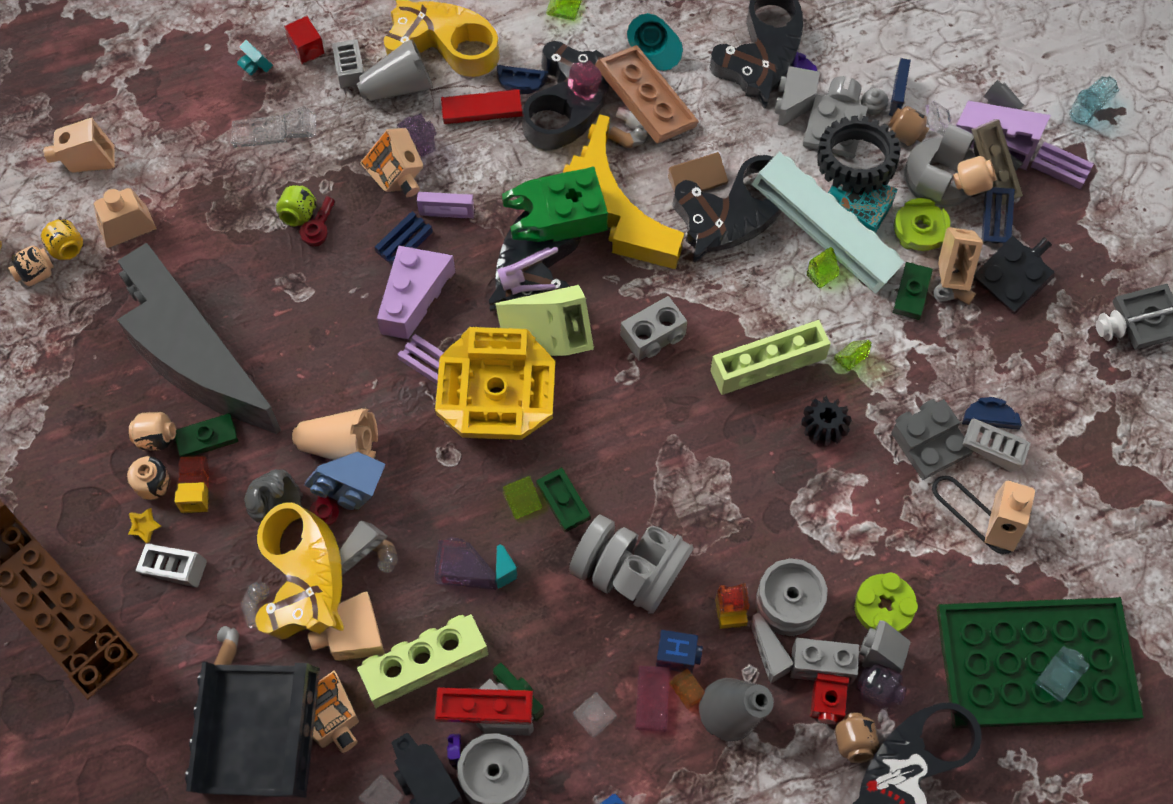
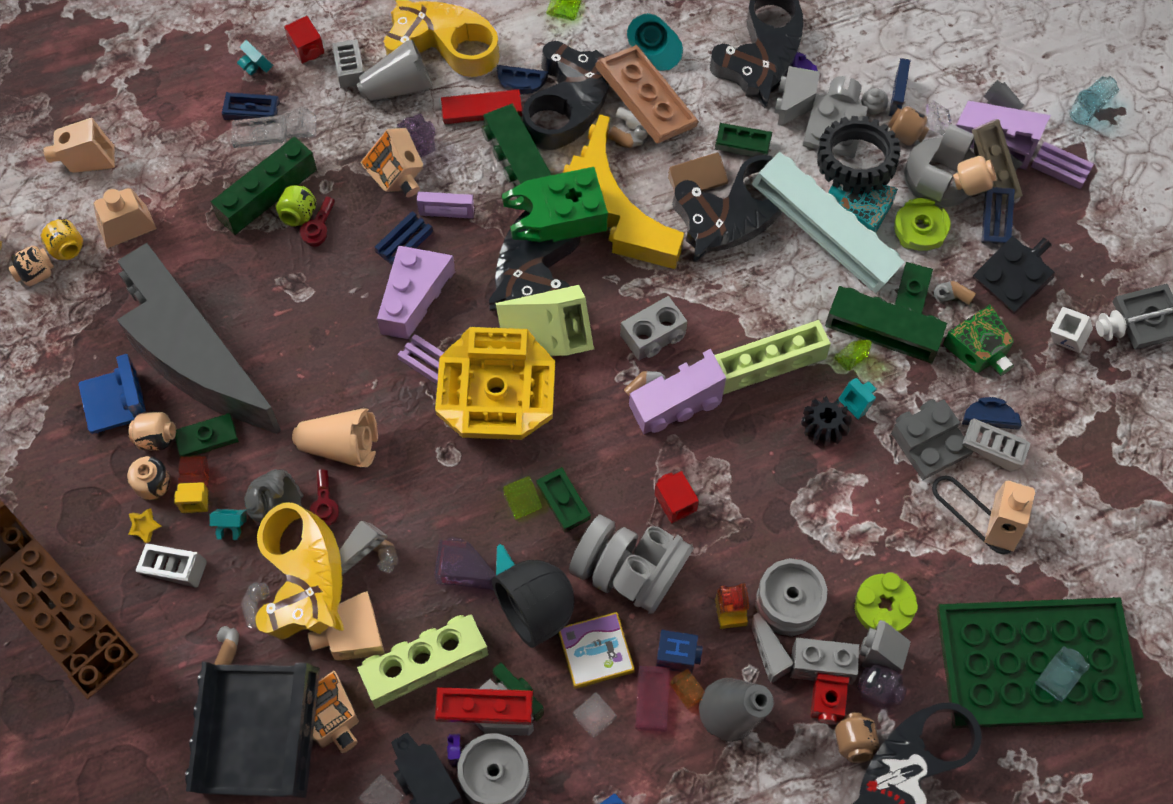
(113, 397): none -> blue bracket
(228, 519): none -> teal tile
(249, 110): none -> dark blue tile
(263, 185): none -> dark green brick
(347, 480): medium blue slope -> none
(512, 275): lavender plant -> none
(513, 146): none -> dark green brick
(535, 599): none -> black piece
(584, 79): clear pink plate -> none
(596, 650): none -> tile
(641, 380): none -> medium nougat arm
(676, 496): none -> red brick
(680, 396): none -> lavender wedge
(743, 140): none -> dark green plate
(823, 268): clear neon green slope -> none
(858, 397): none -> teal tile
(886, 324): none -> dark green brick
(961, 252): light nougat torso -> none
(981, 342): none -> torso
(1071, 329): none -> white brick

